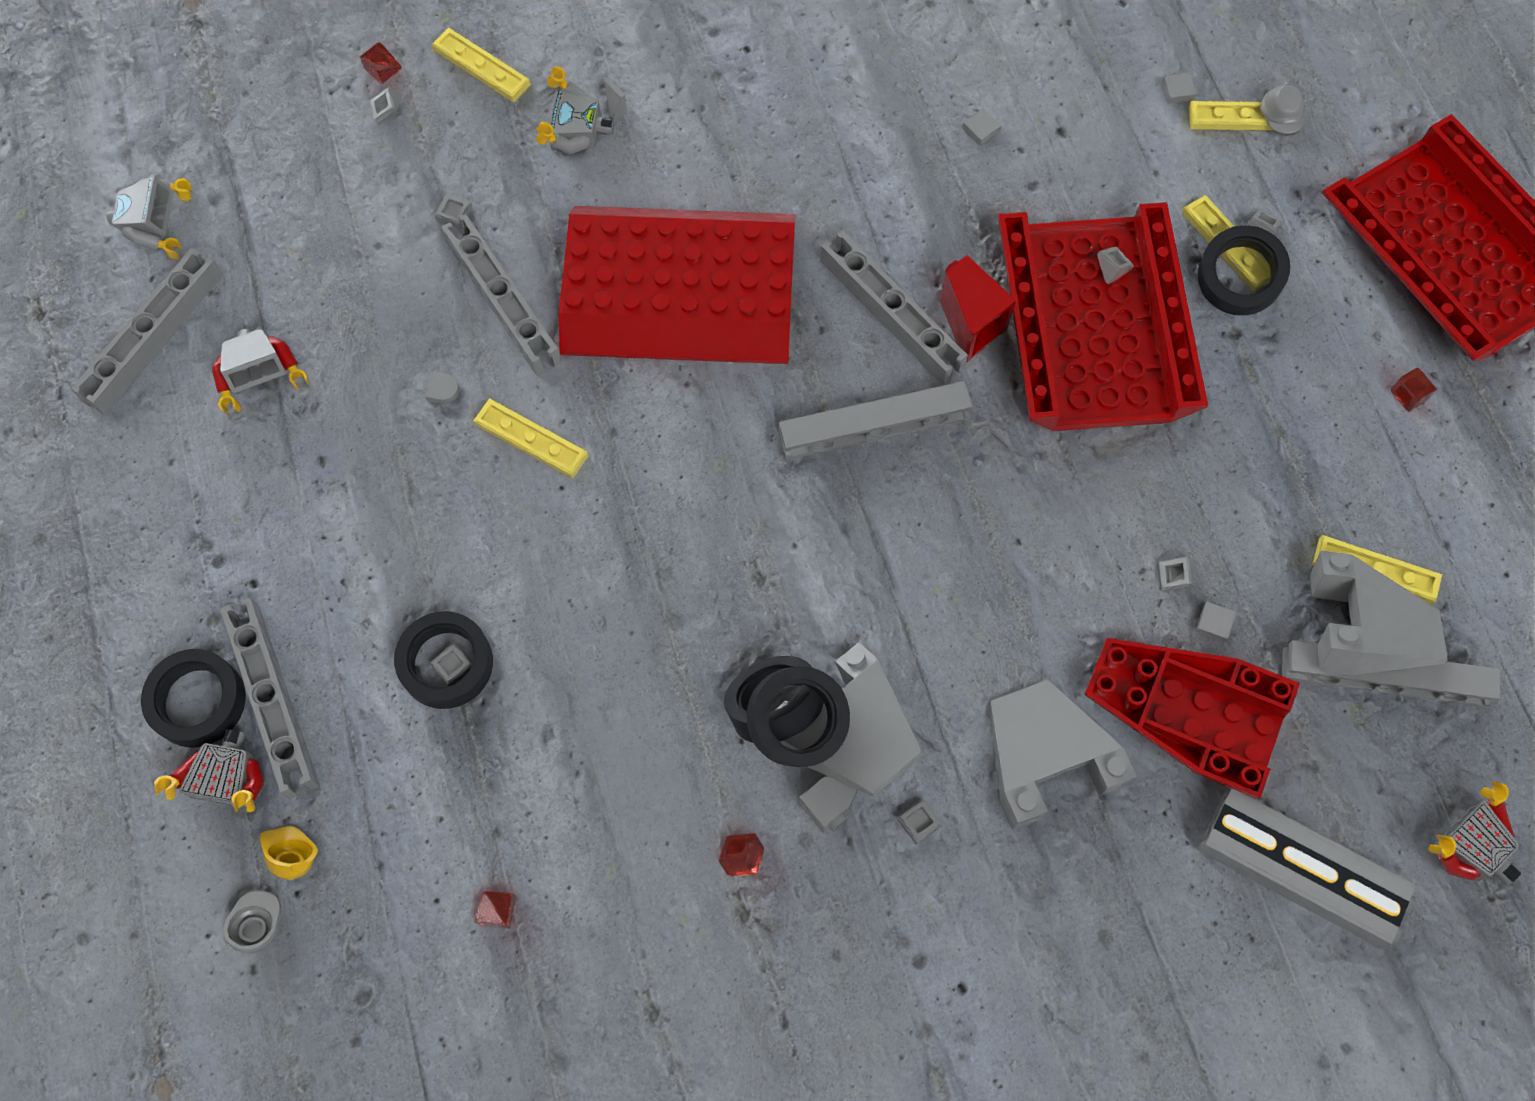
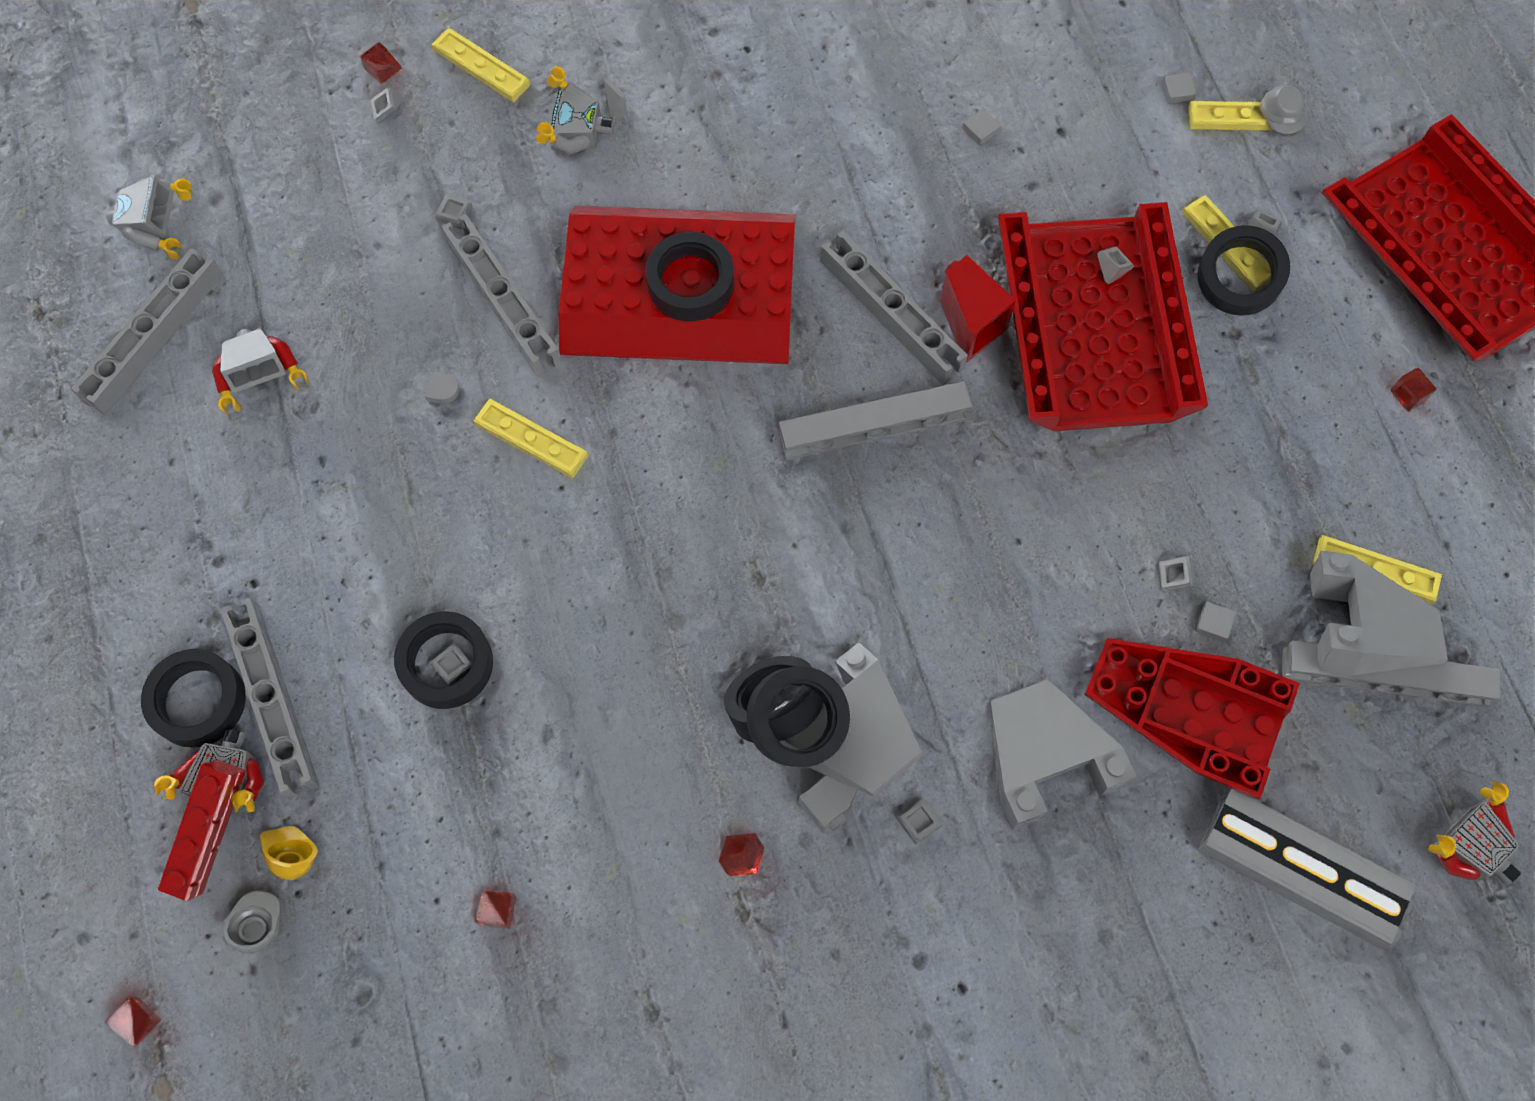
(133, 1020): none -> clear red slope
(201, 830): none -> red brick
(685, 245): none -> black tyre

